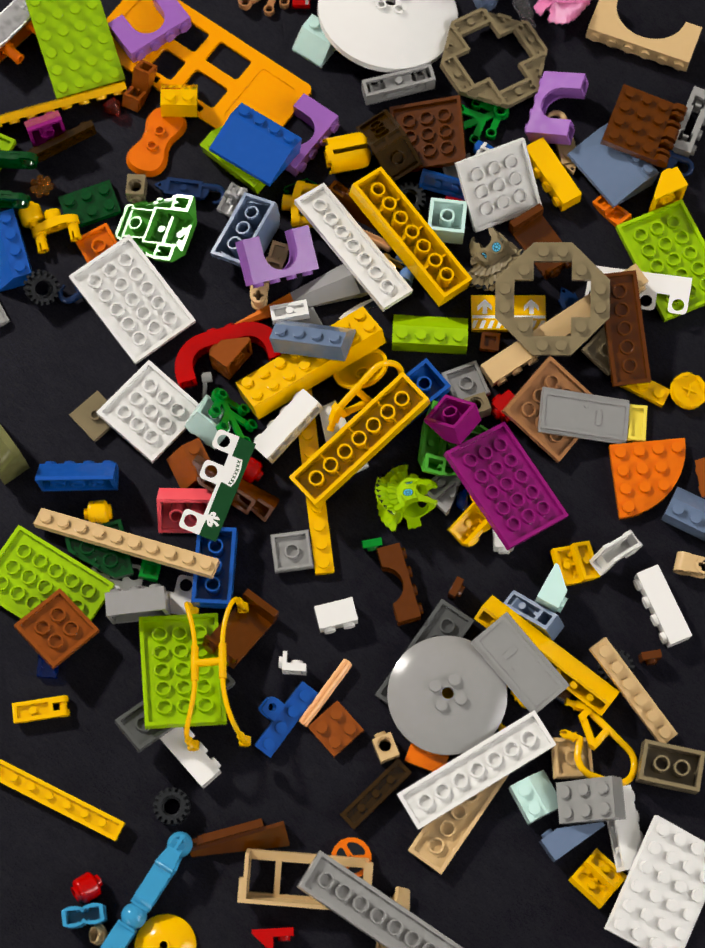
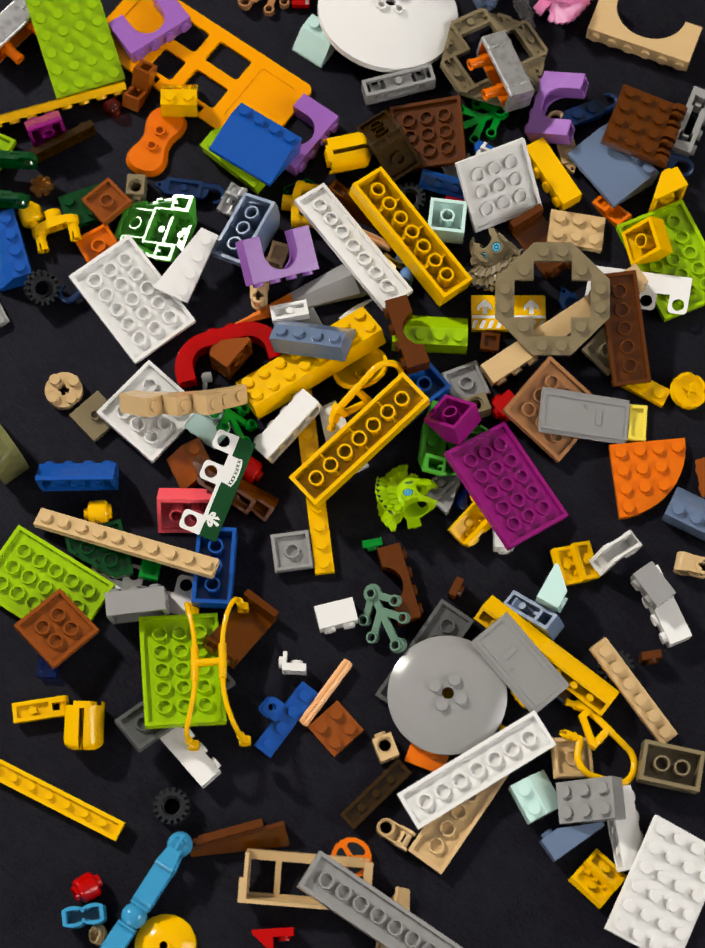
(60, 380): none -> tan plate
(84, 725): none -> yellow cylinder
(106, 201): none -> dark orange tile
(182, 403): none -> tan arch
(187, 268): none -> white wing
(382, 617): none -> sand green plant
(396, 834): none -> tan piece
(413, 355): none -> reddish brown arch
(504, 72): none -> flat silver piece
(580, 229): none -> tan plate
(589, 111): none -> dark blue plate
(647, 241): none -> yellow slope
(652, 585): none -> light grey brick

